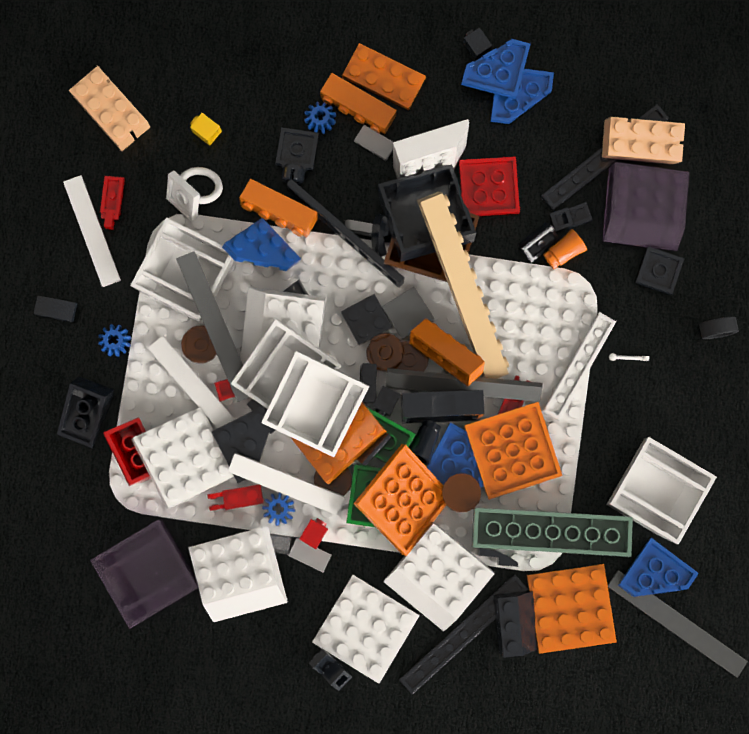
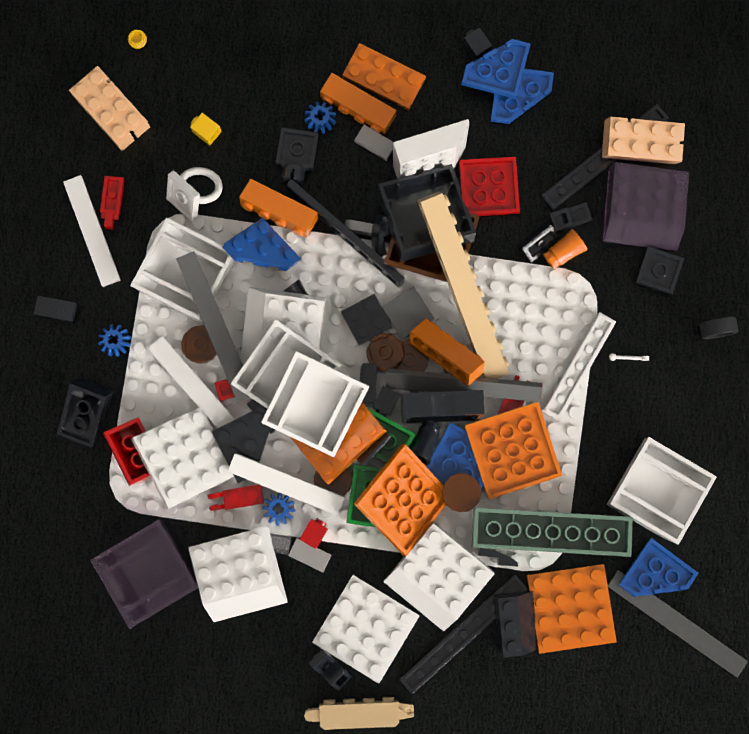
(137, 39): none -> yellow plate
(359, 714): none -> tan hinge

